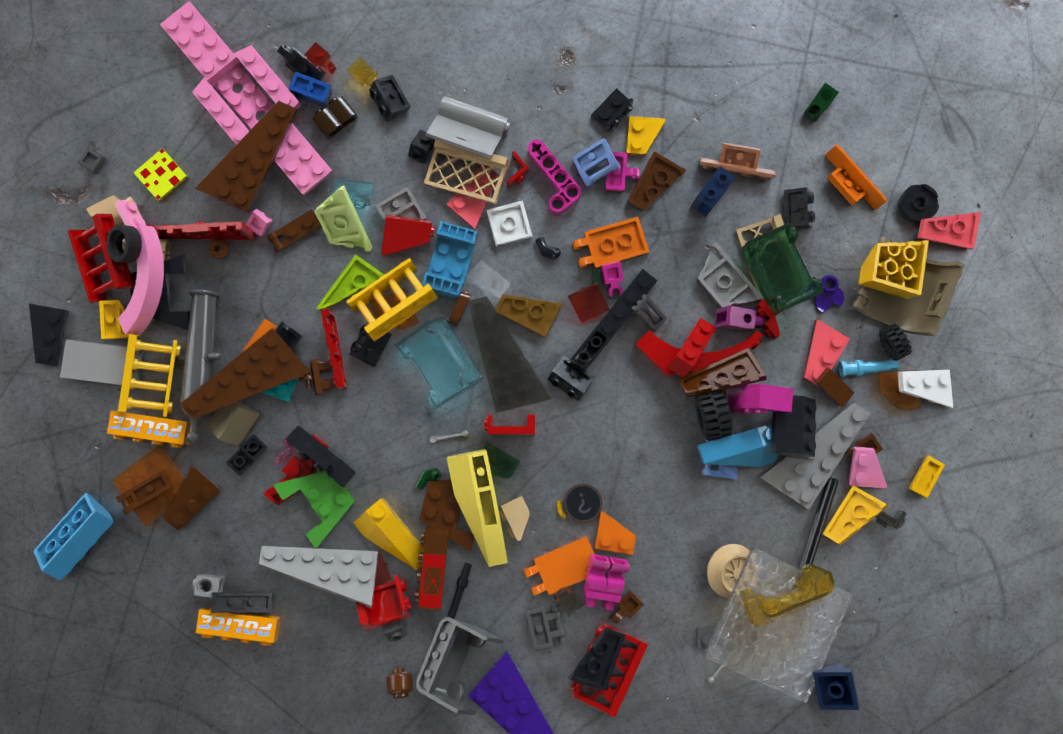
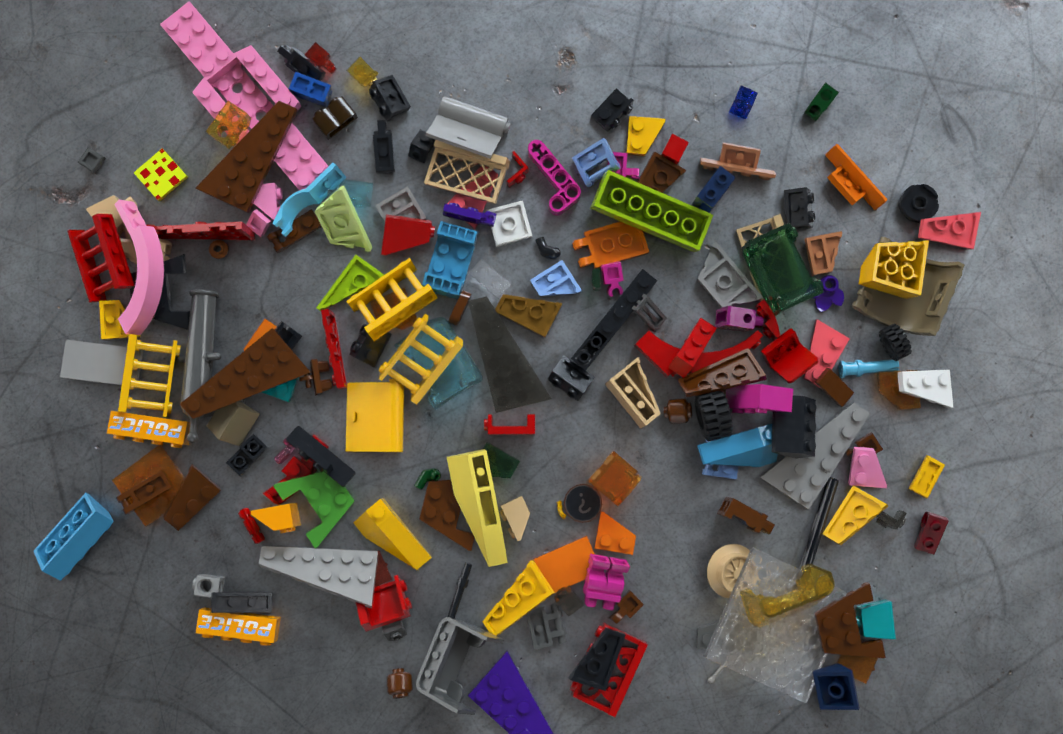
(47, 332): black wing -> none
(115, 243): black tyre -> none
(224, 122): none -> clear yellow brick
(251, 525): none -> red axle
(269, 199): none -> bright pink slope
(279, 517): none -> light orange slope
(313, 194): none -> medium azure piece
(375, 417): none -> yellow door
(383, 149): none -> black hinge
(429, 376): none -> yellow fence
(433, 439): light grey hinge -> none
(433, 568): reddish brown brick -> none
(469, 215): none -> dark purple hinge
(521, 598): none -> yellow wing
(555, 281): none -> light blue wing
(588, 302): clear red piece -> none
(615, 478): none -> clear orange piece
(634, 394): none -> tan wedge
(651, 211): none -> lime brick
(675, 148): none -> red panel
(678, 411): none -> reddish brown head
(743, 102): none -> clear blue bracket
(746, 516): none -> reddish brown hips
(789, 356): none -> red bracket
(822, 252): none -> nougat wing
(839, 626): none -> reddish brown wing
(859, 665): none -> clear orange piece
(876, 620): none -> teal torso
(931, 532): none -> dark red plate

